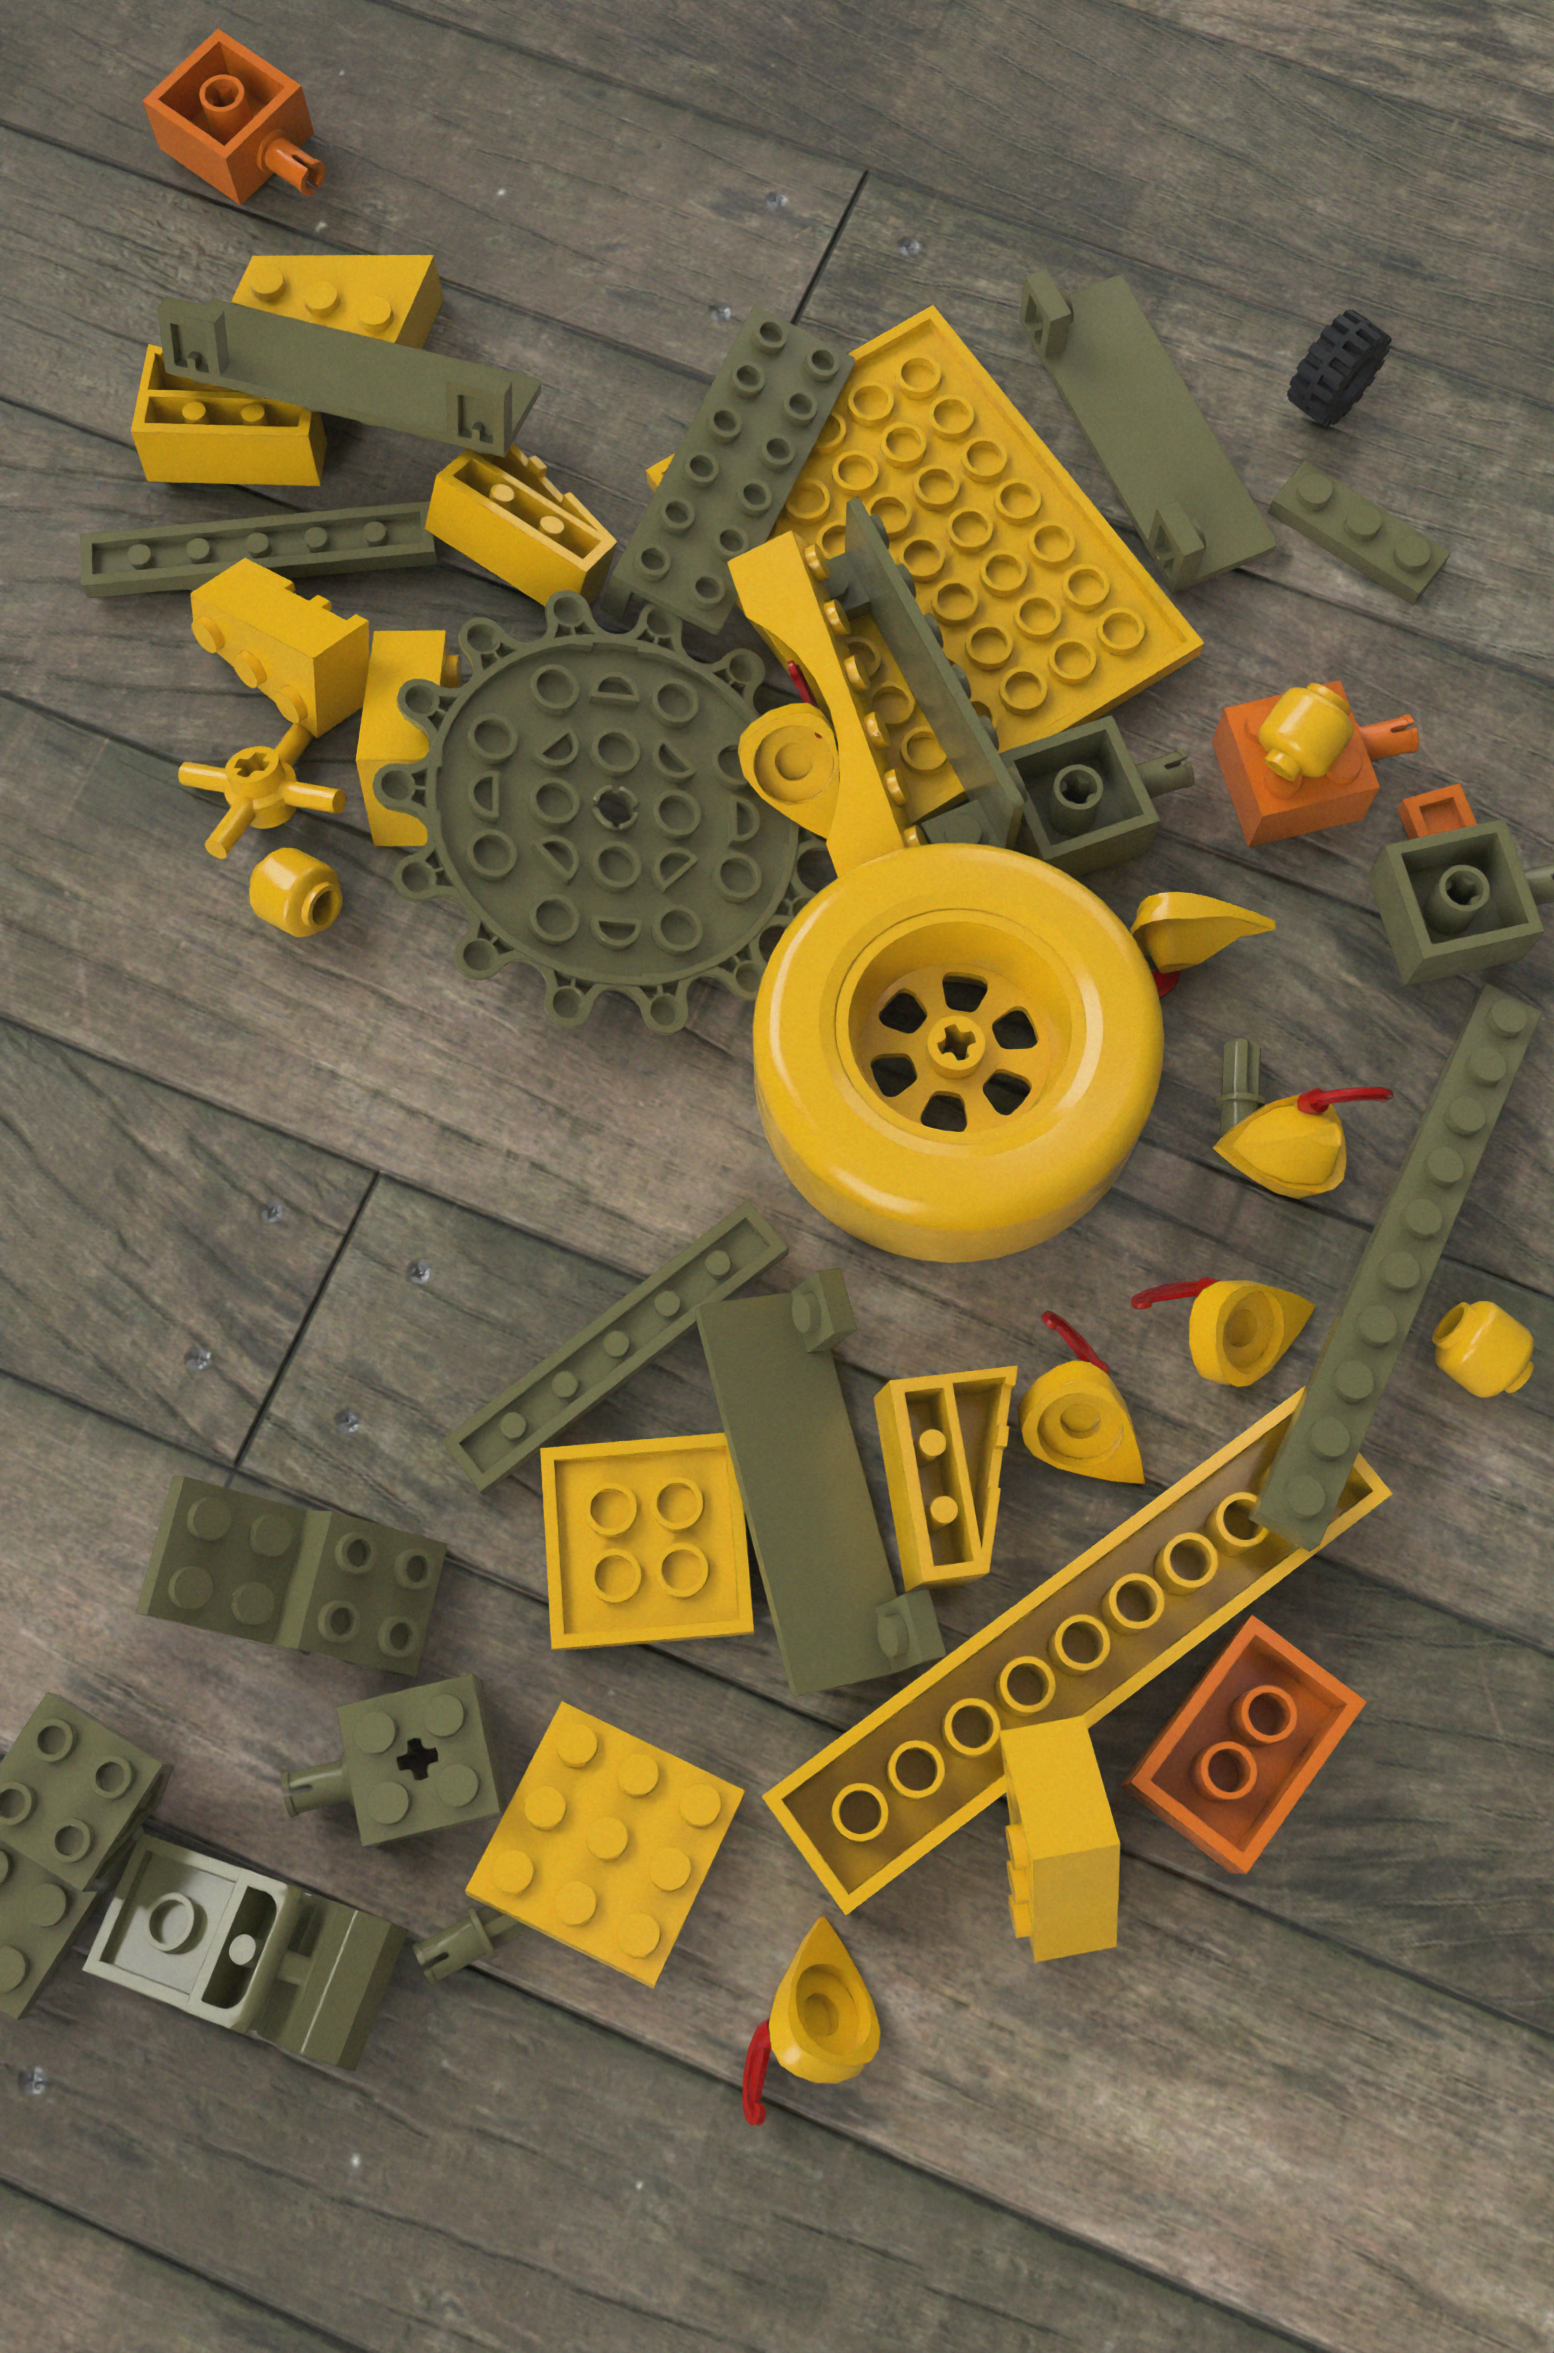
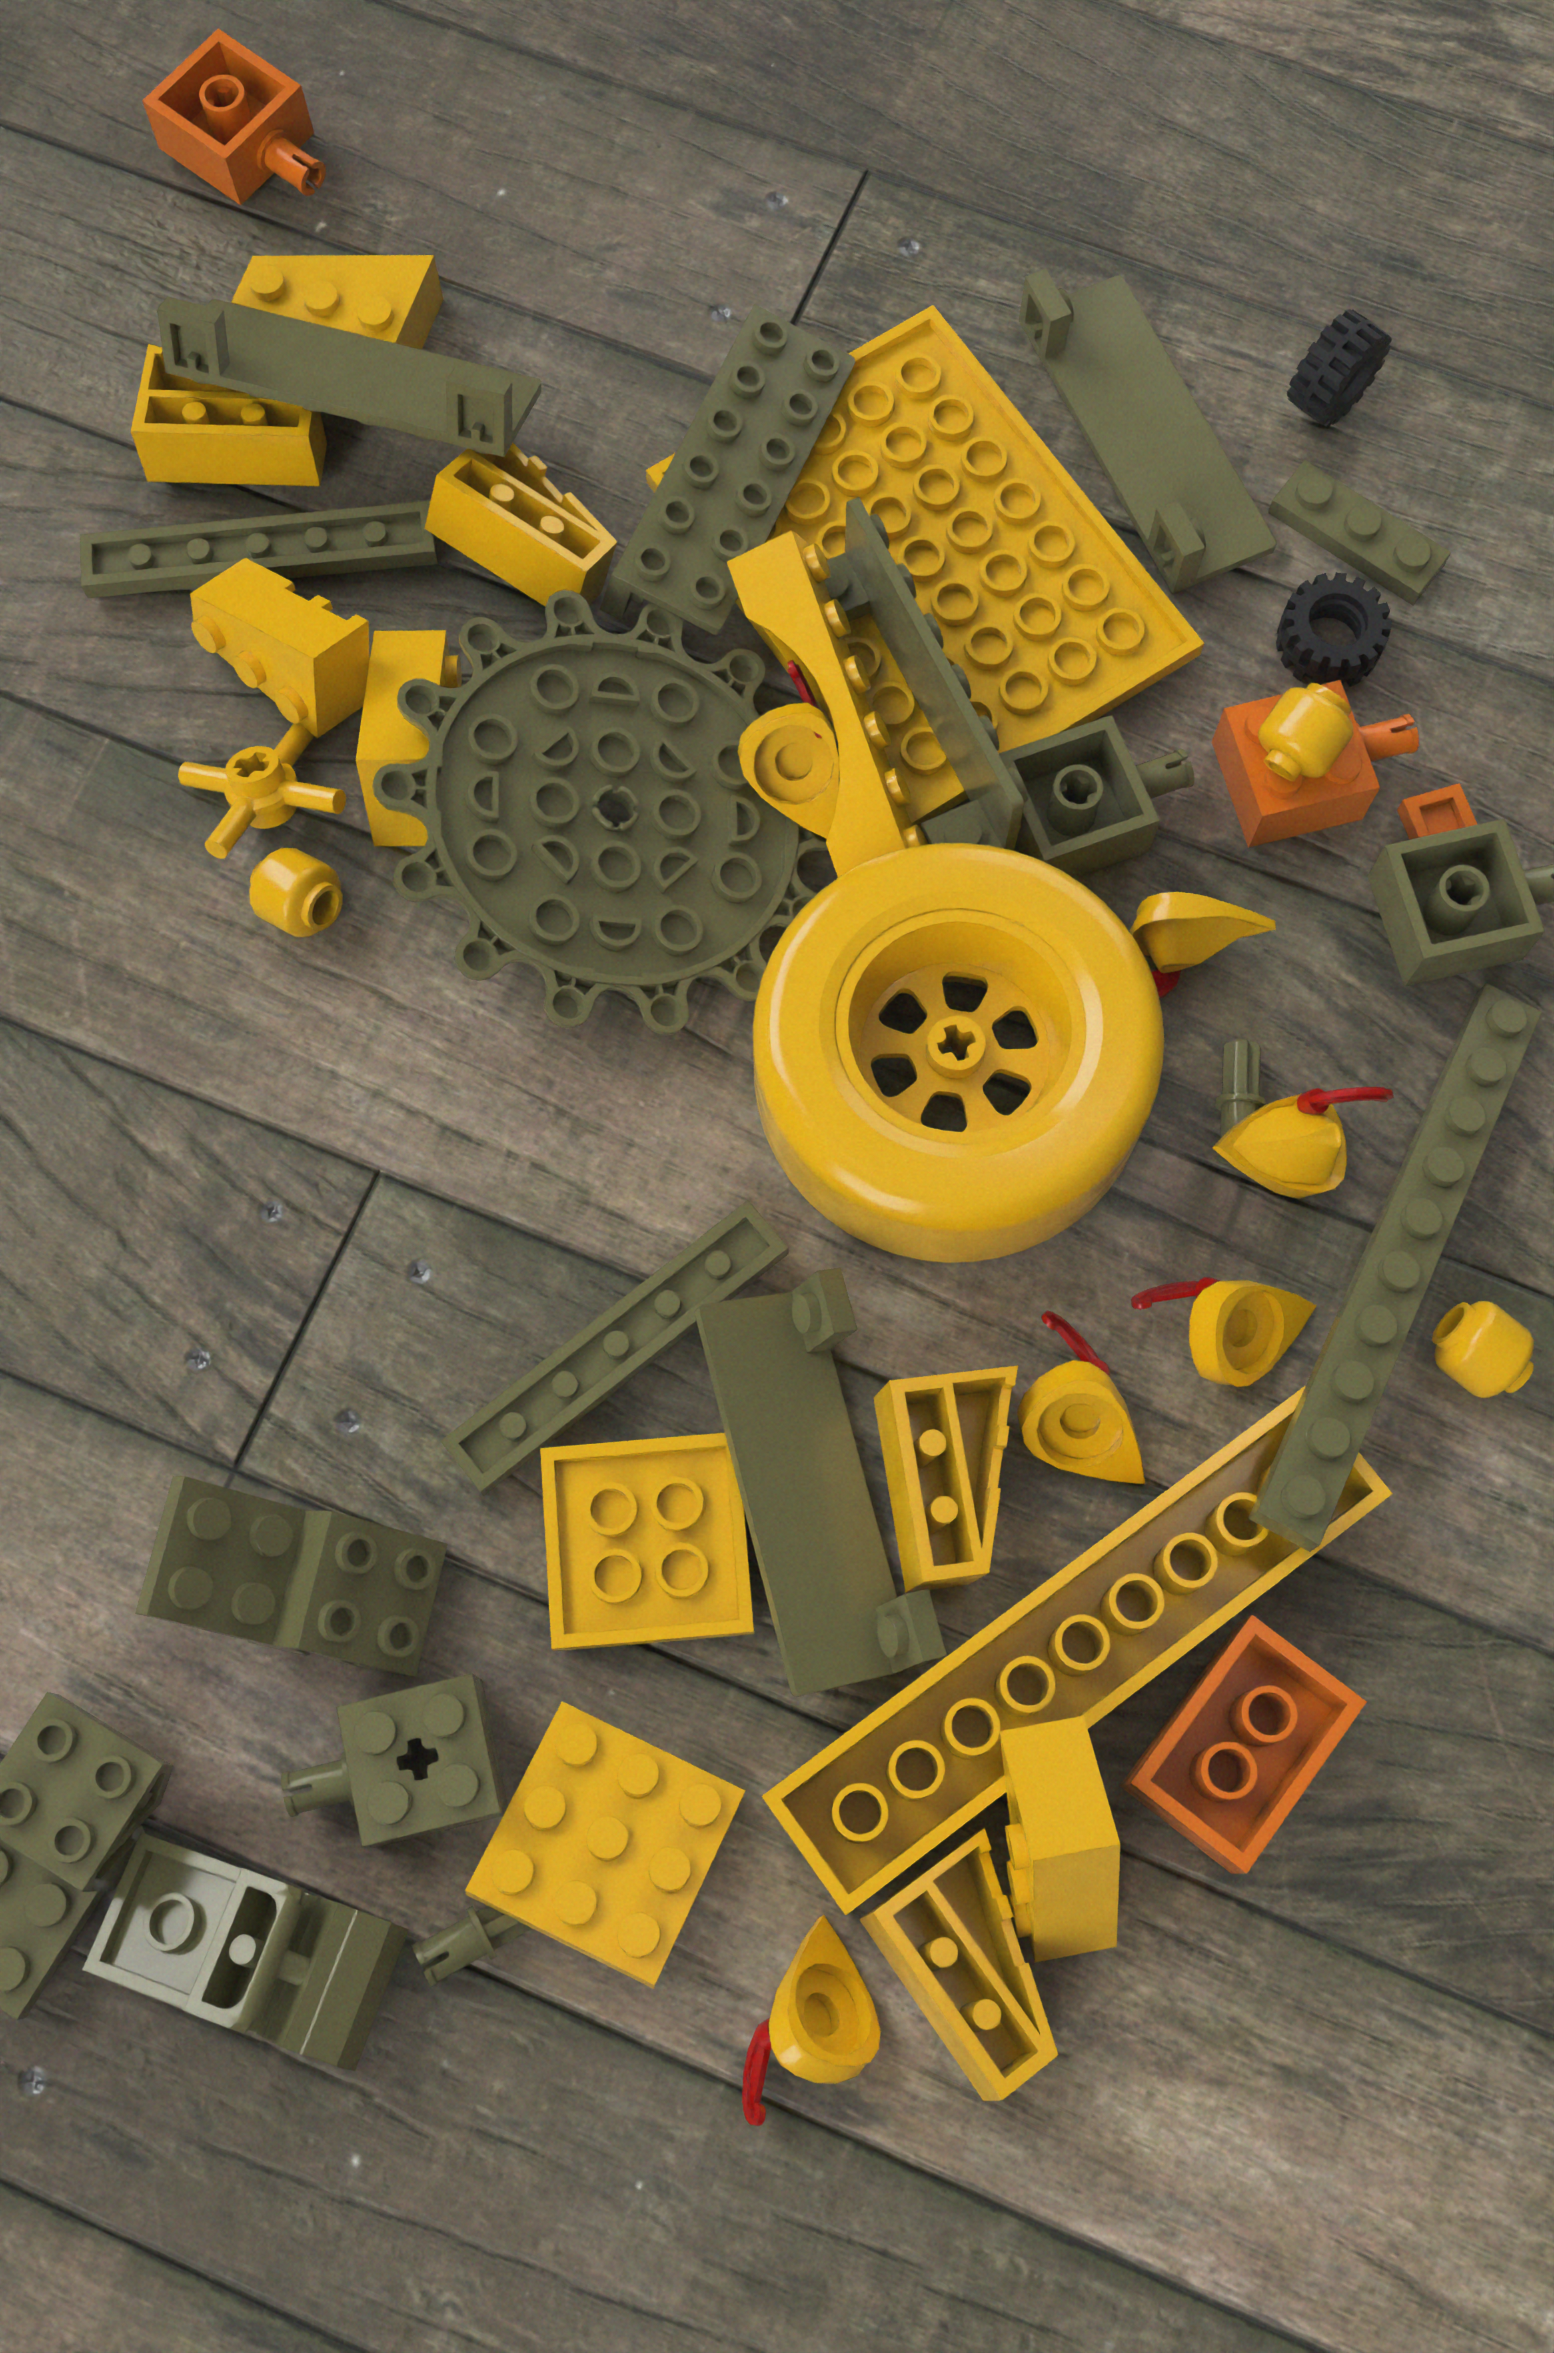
(964, 1967): none -> yellow wedge
(1343, 602): none -> black tyre

